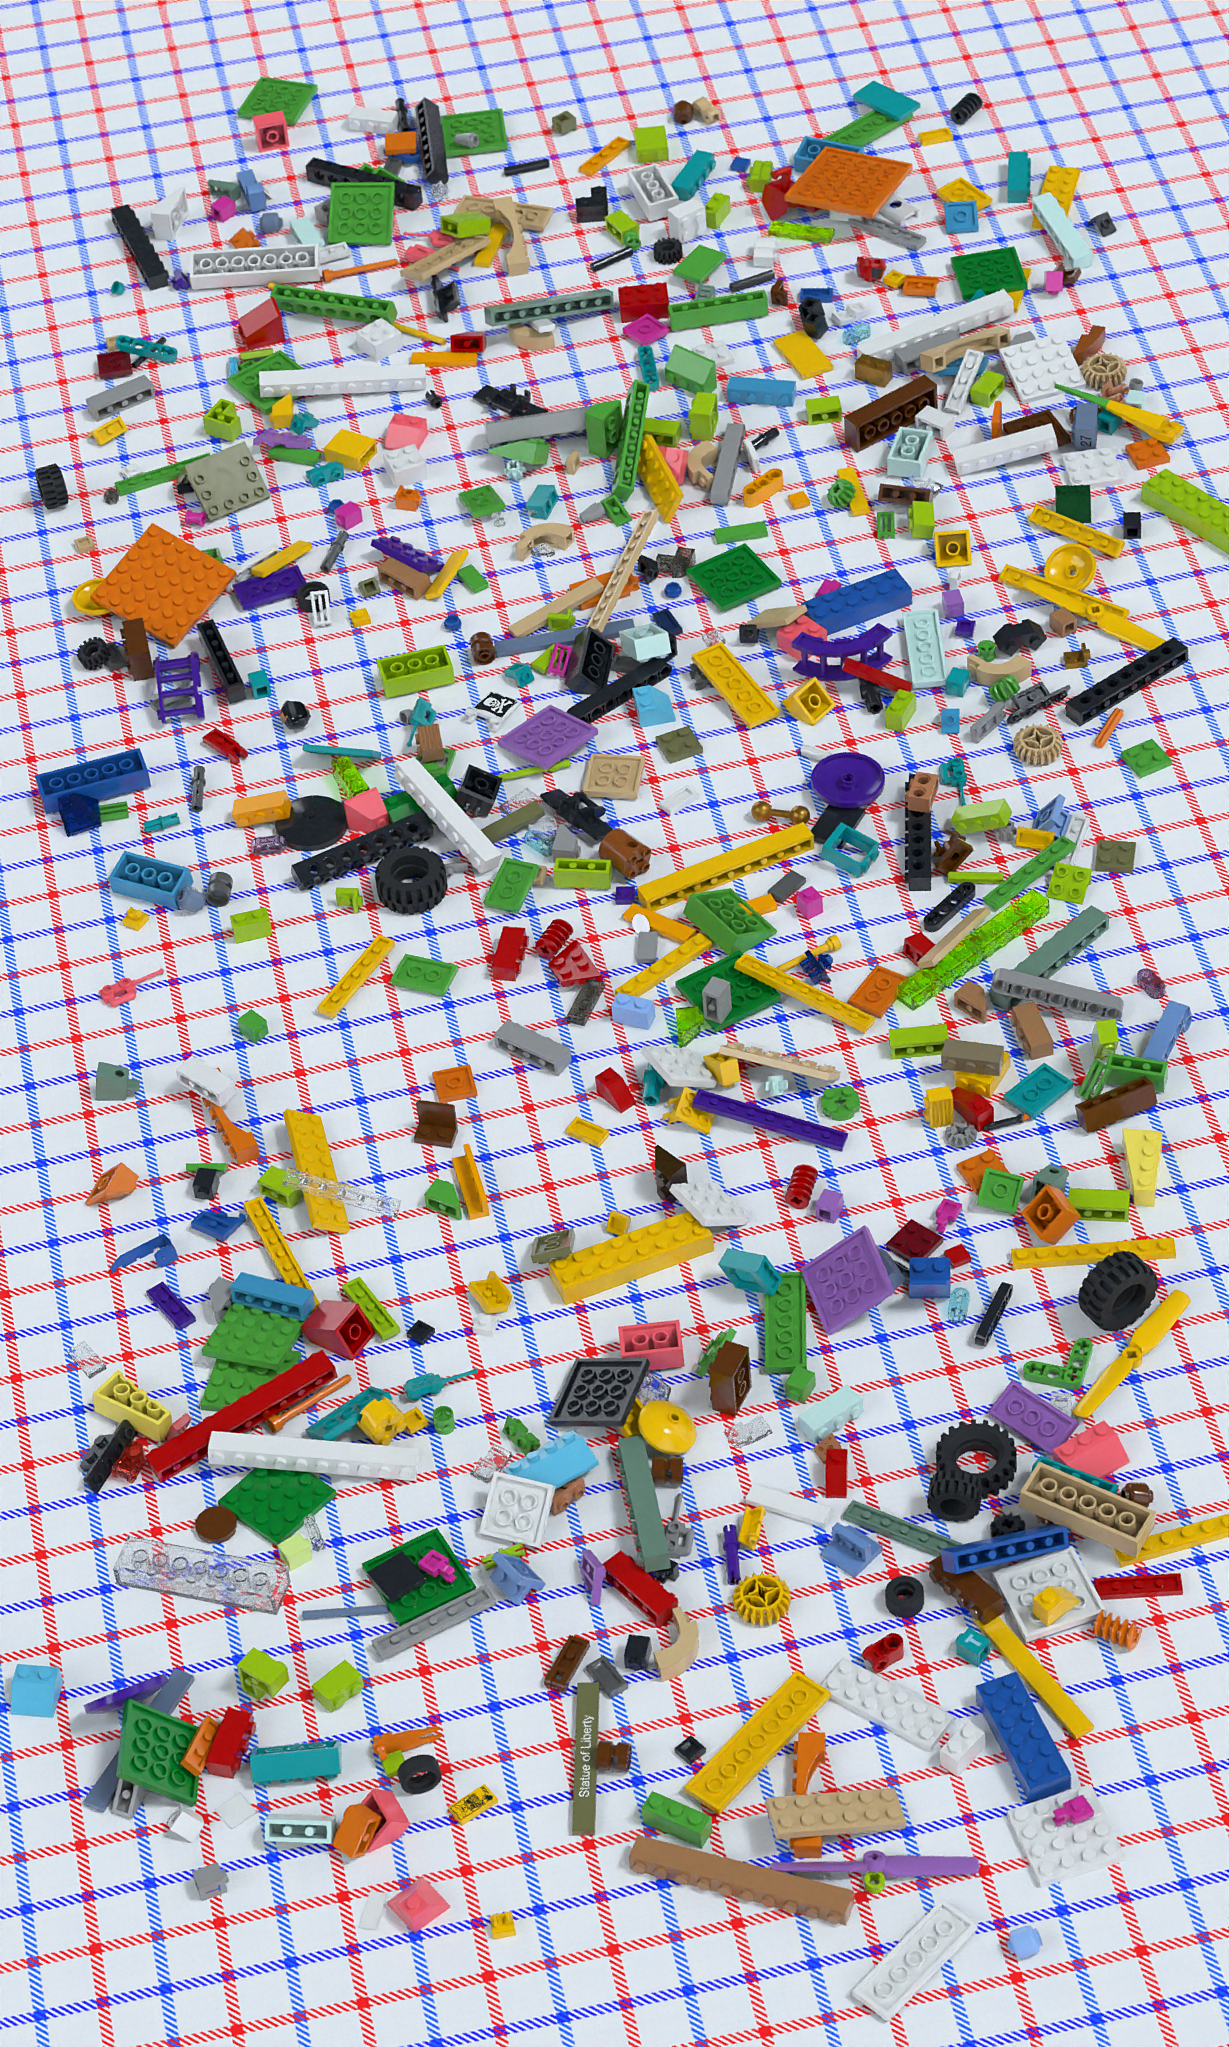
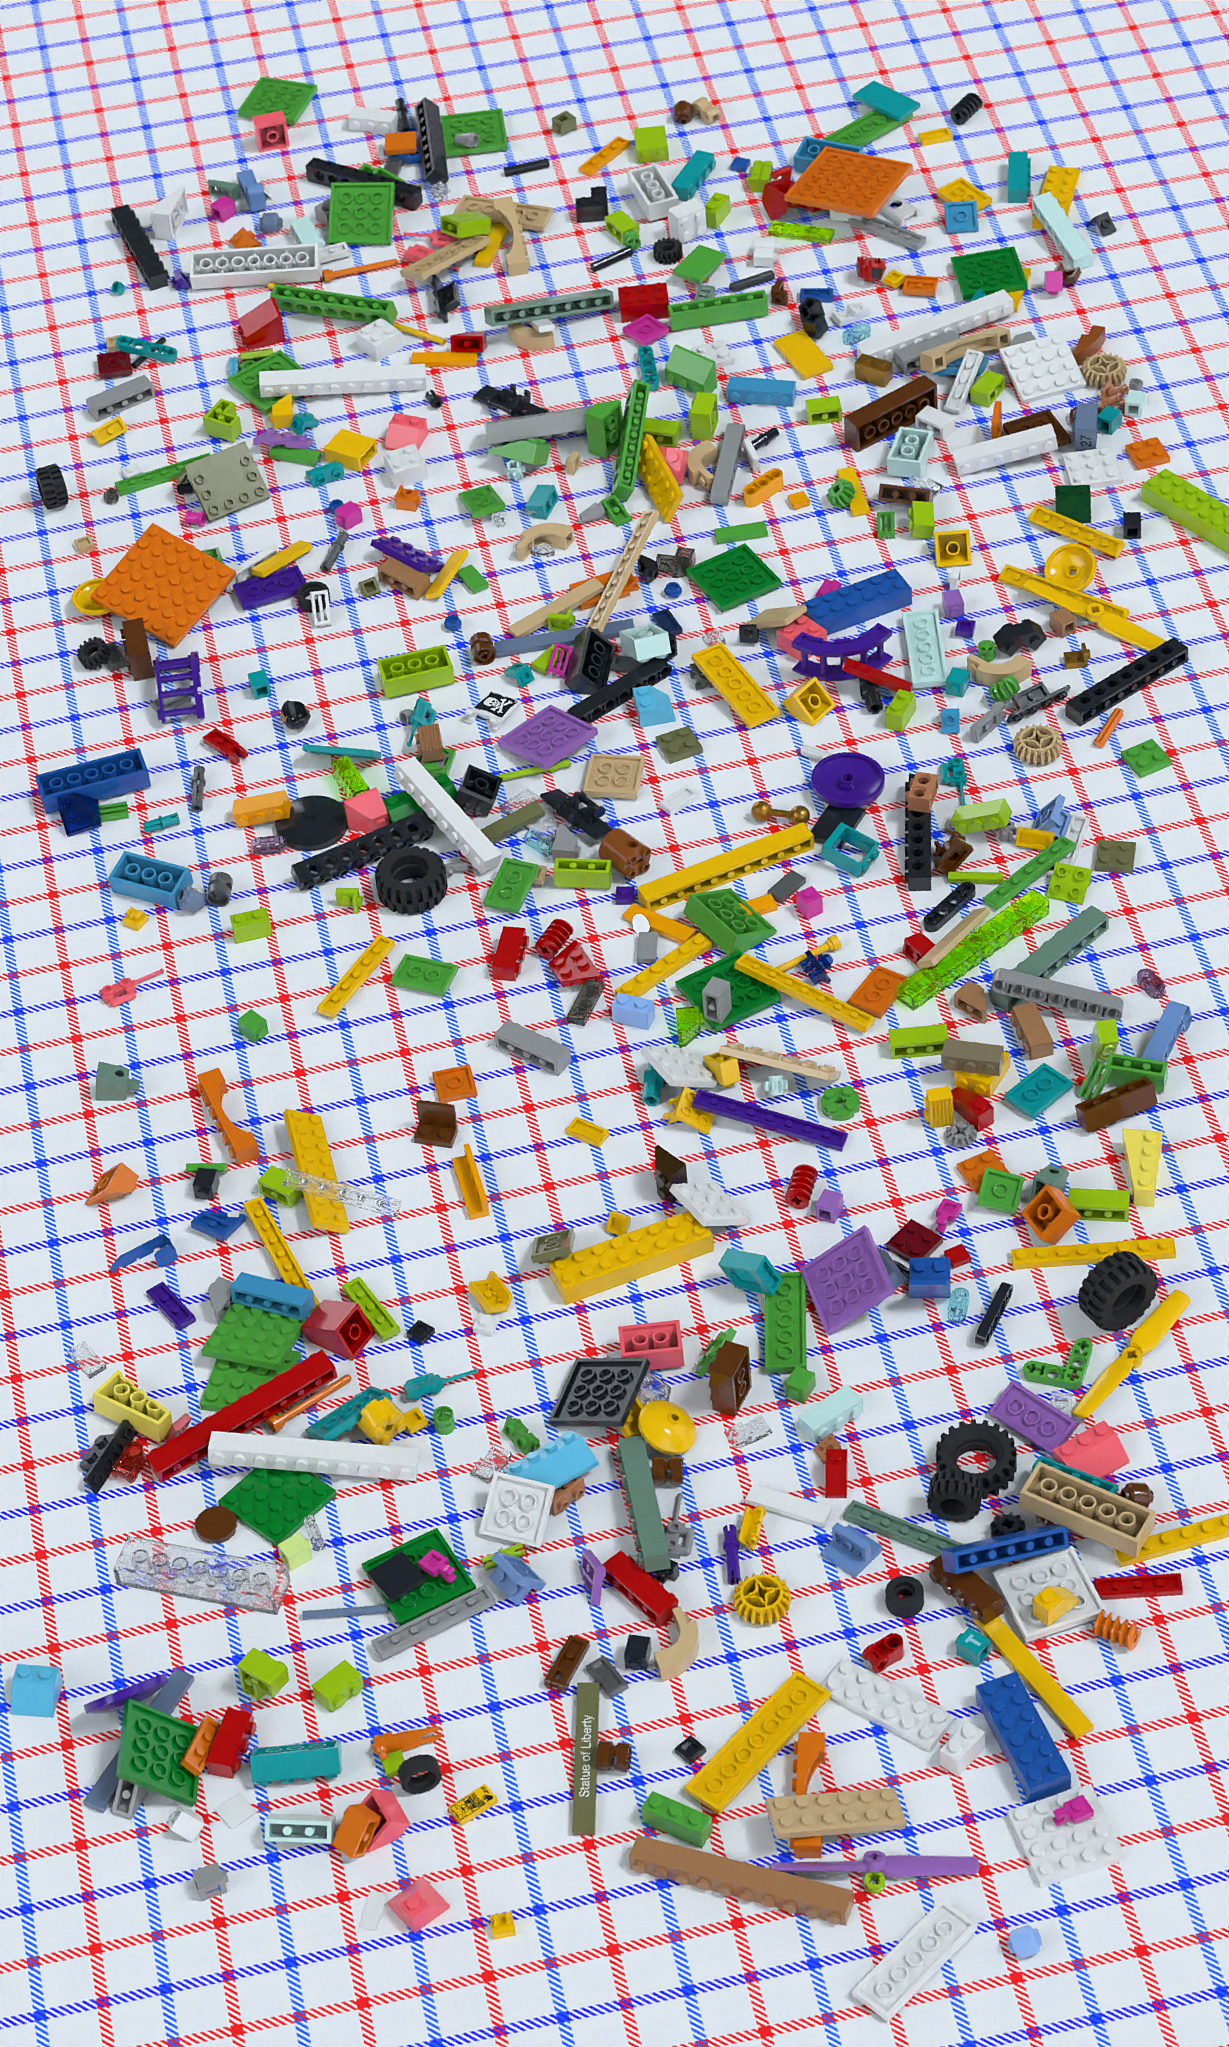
(206, 1081): white brick -> none
(221, 661): black brick -> none
(360, 617): yellow plate -> none
(443, 1199): bright green slope -> none
(614, 1090): red slope -> none
(1006, 1122): black piece -> none
(1151, 423): yellow plate -> none

